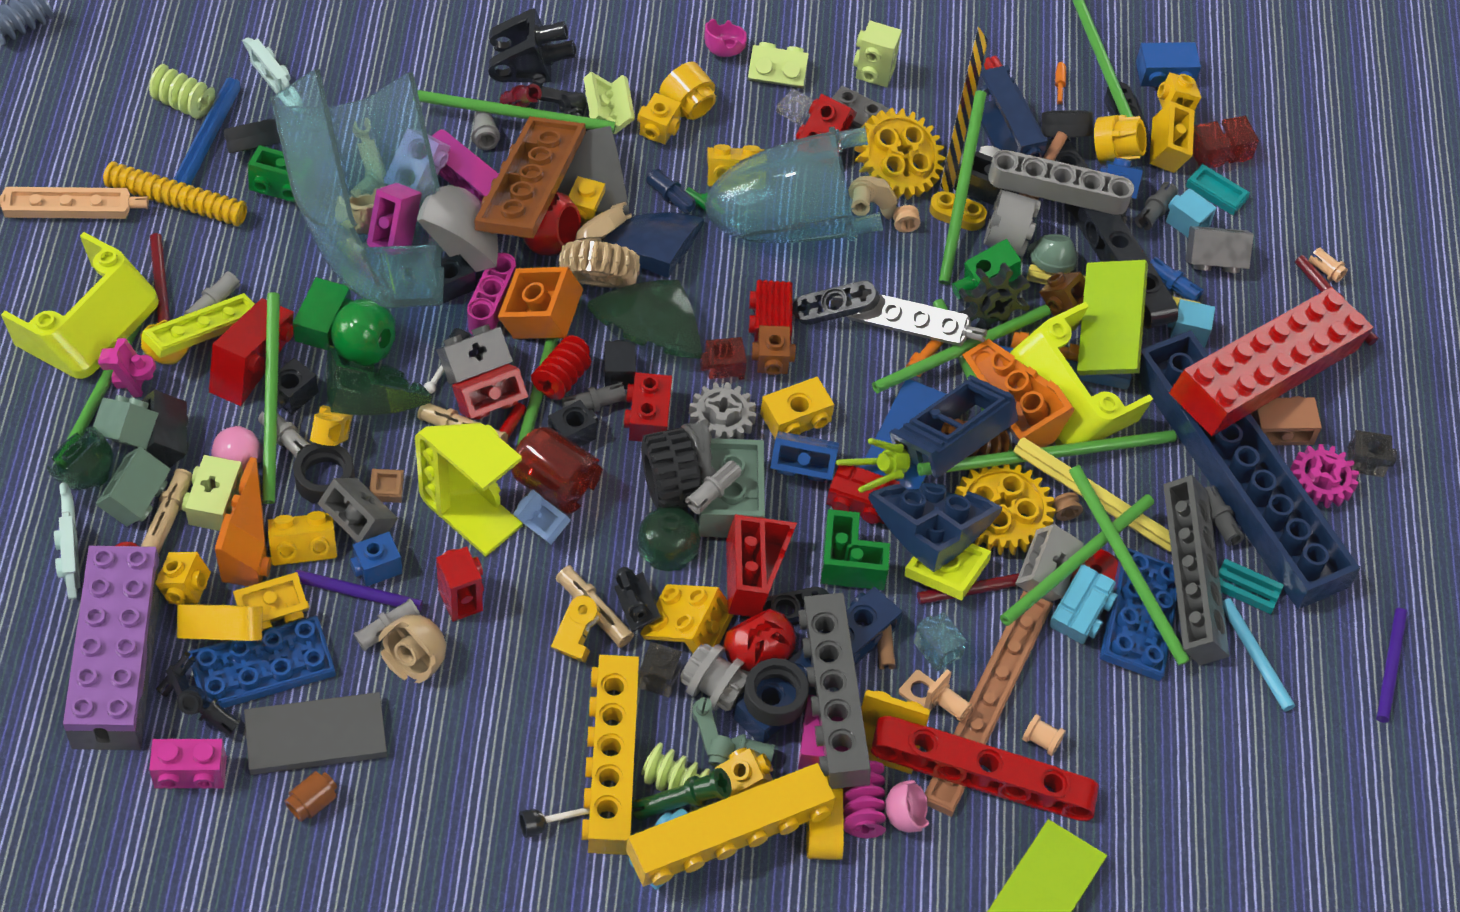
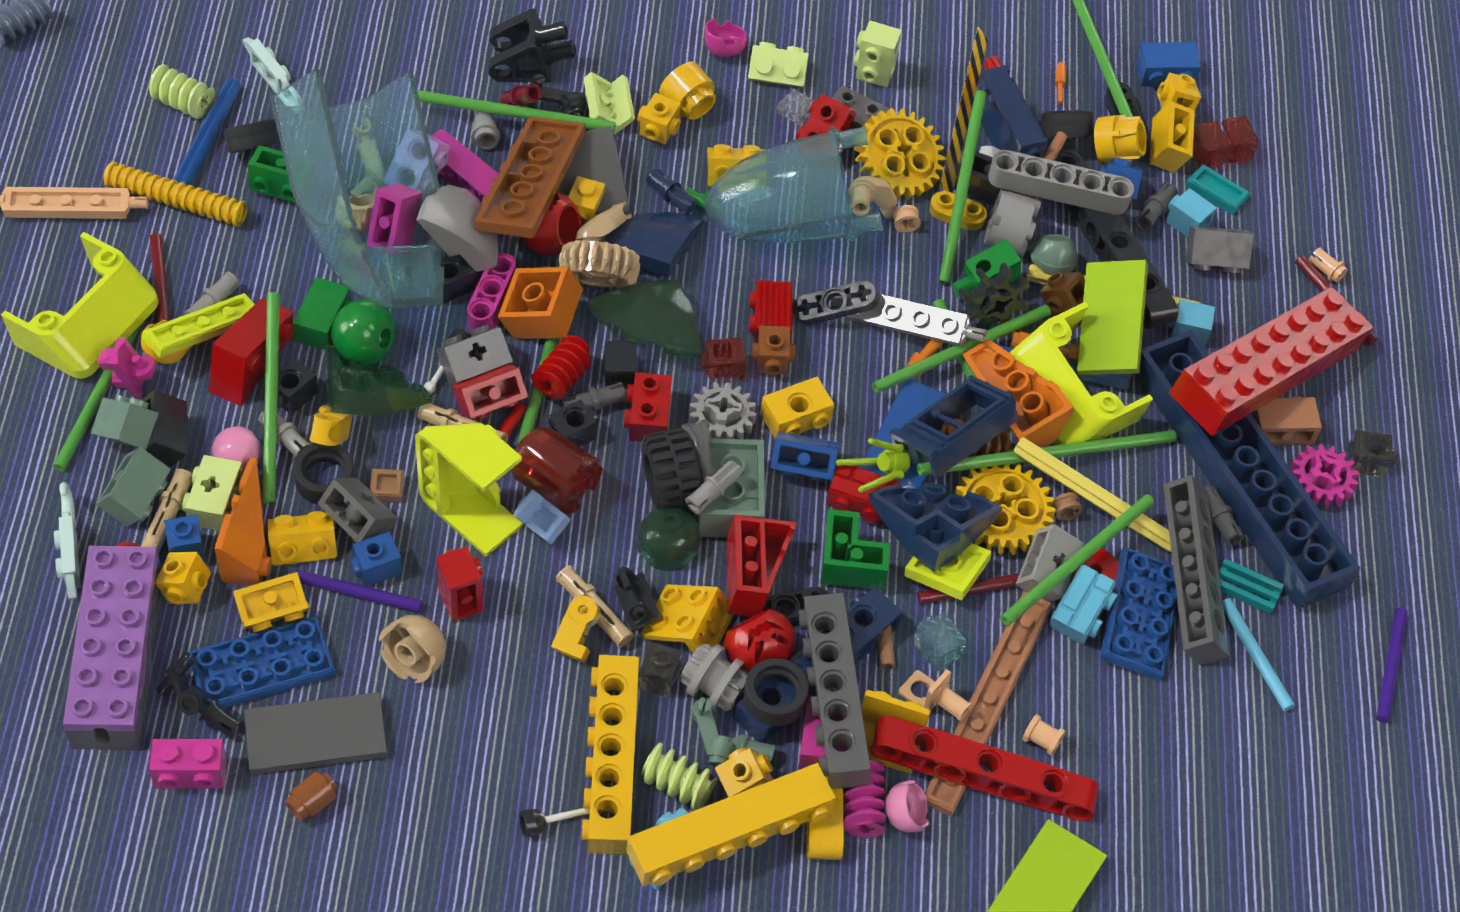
(83, 460): clear green cylinder -> none
(184, 535): none -> blue brick
(219, 622): yellow beam -> none
(370, 634): light grey pin -> none
(694, 792): dark green pin -> none
(1129, 565): bright green piece -> none
(1176, 281): blue pin -> none

